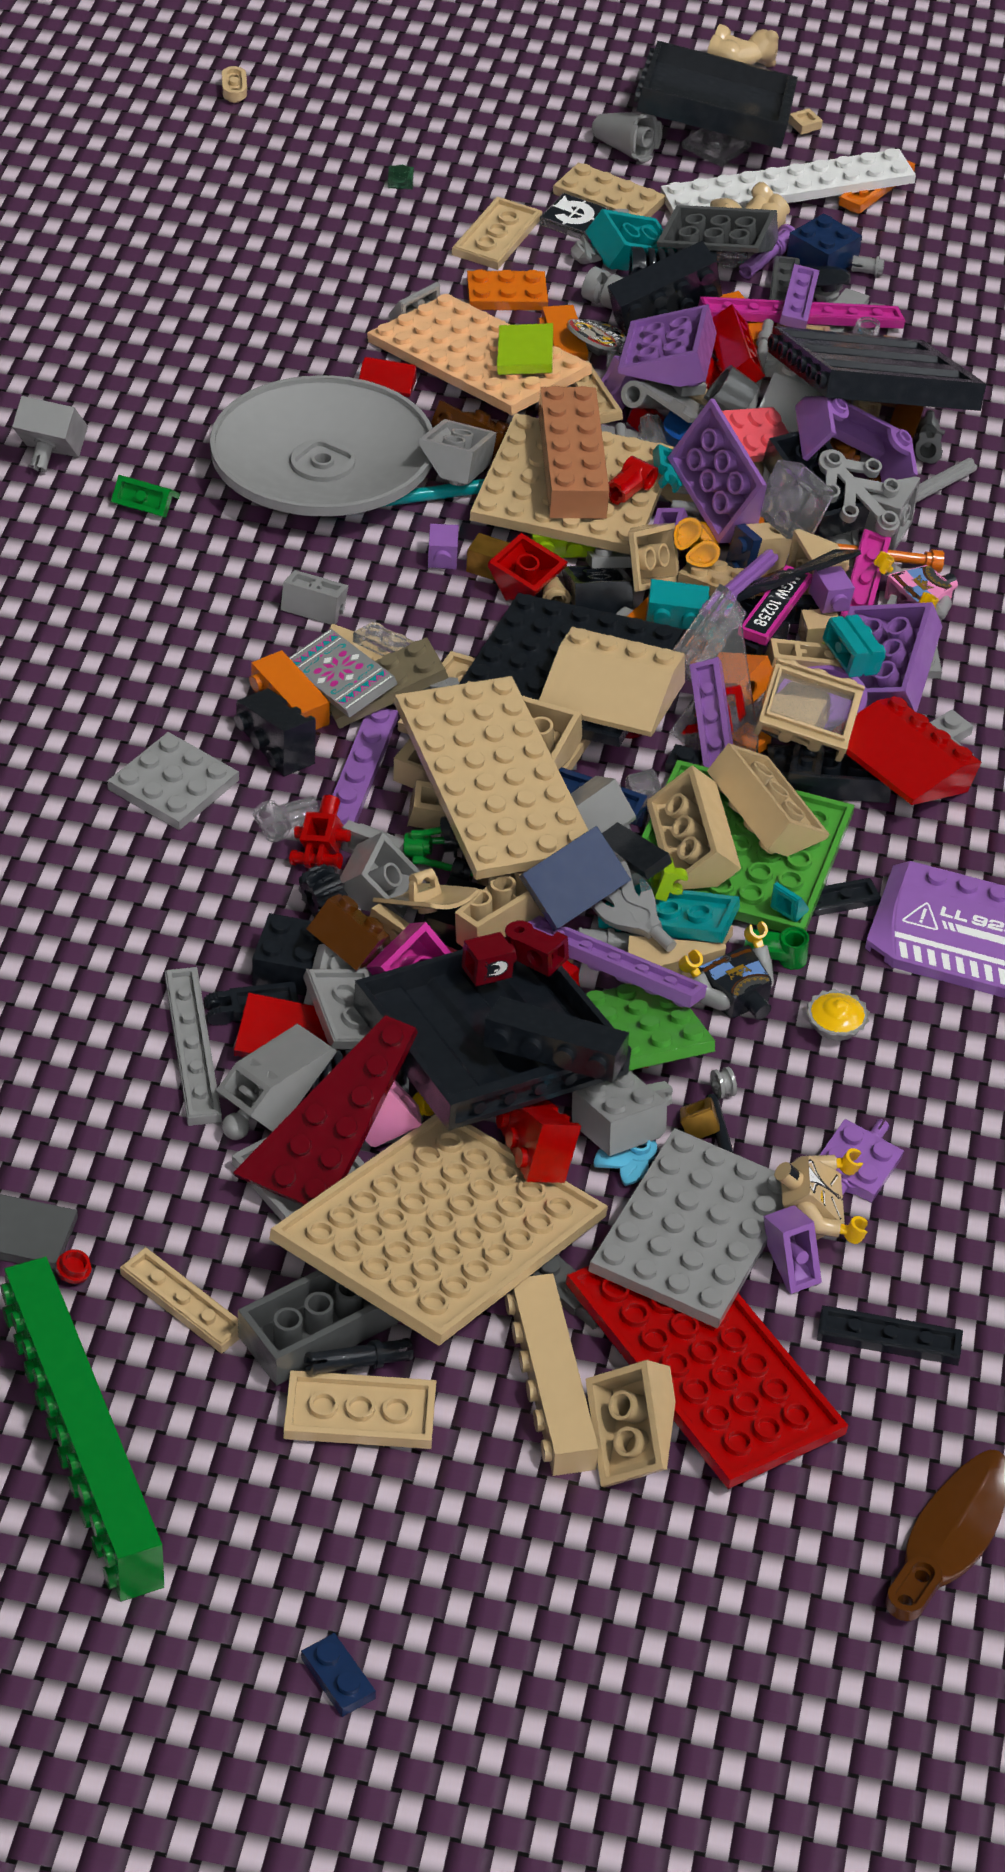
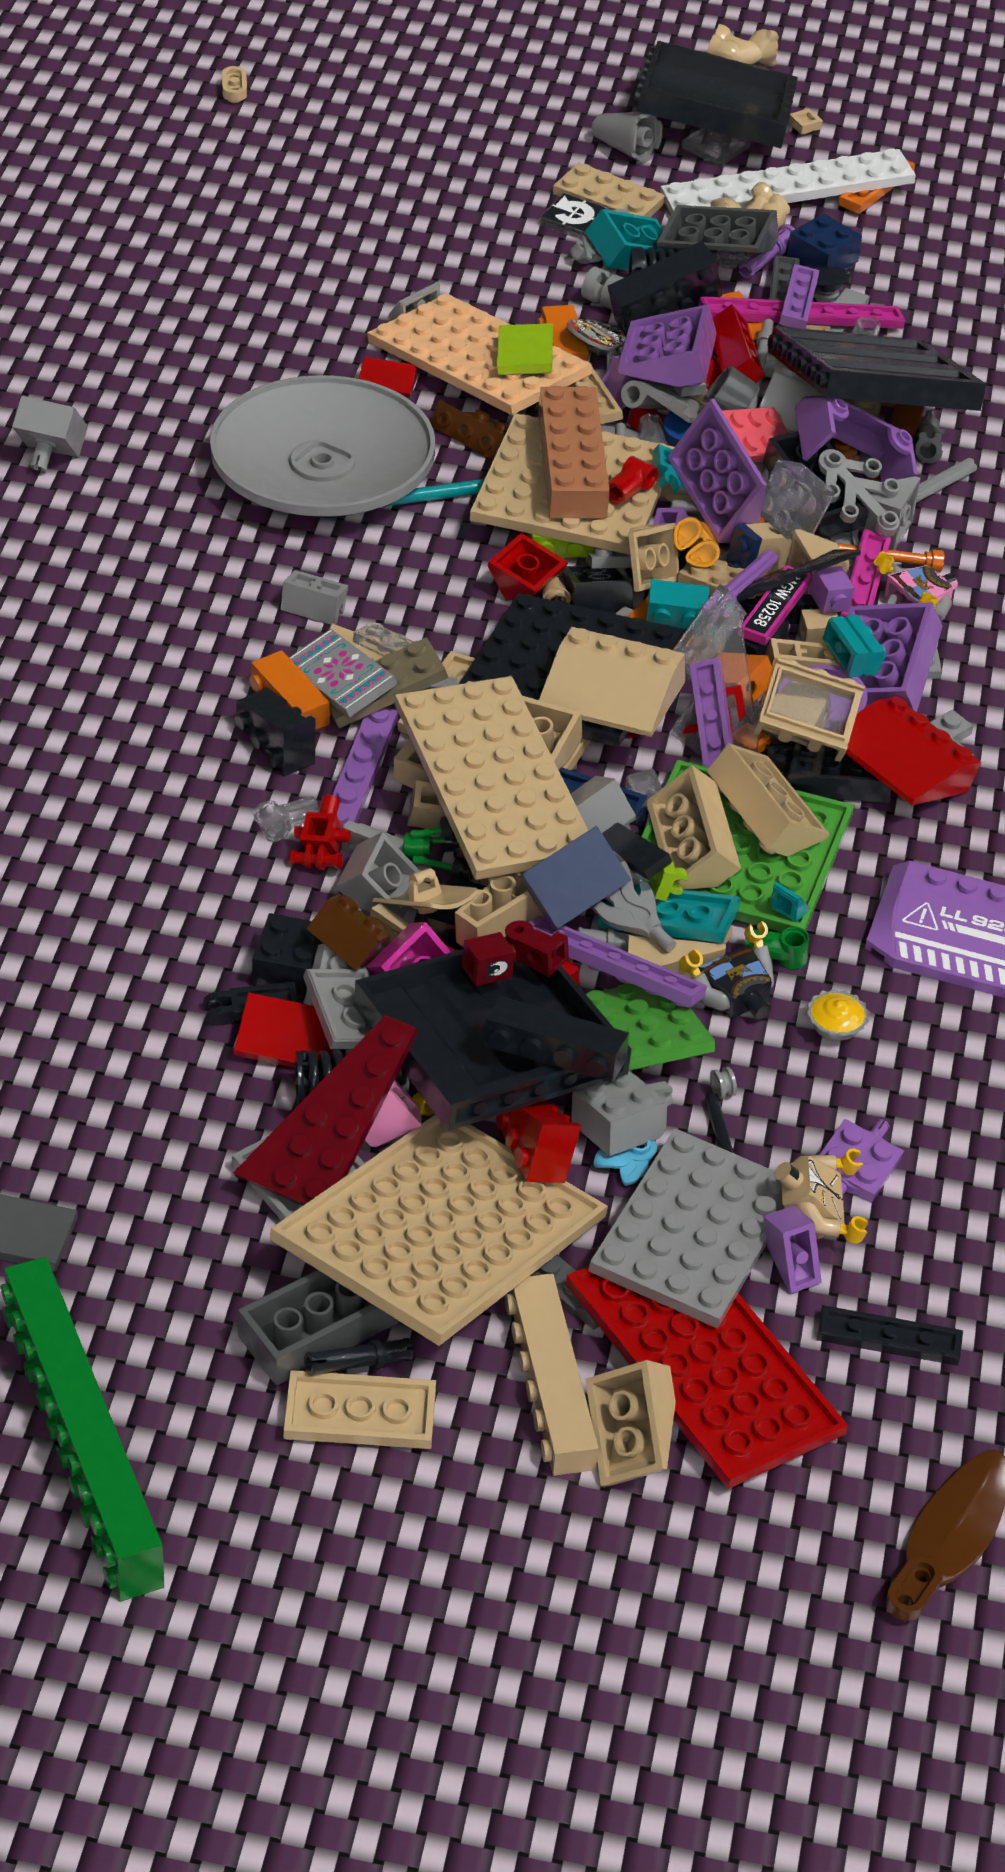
(73, 1266): red plate -> none
(143, 496): green panel -> none
(173, 780): light grey plate -> none
(182, 1299): tan tile -> none
(192, 1046): light grey tile -> none
(273, 1080): light grey slope -> none
(318, 886): black gear -> none
(338, 1674): dark blue plate -> none
(400, 177): clear green plate -> none
(443, 546): medium lavender brick -> none
(458, 450): light grey slope -> none
(481, 552): pearl gold brick -> none
(497, 233): tan tile -> none
(507, 290): orange plate -> none
(684, 754): black plate -> none
(700, 1118): pearl gold slope -> none
(847, 896): black tile -> none
(868, 265): light grey pin -> none

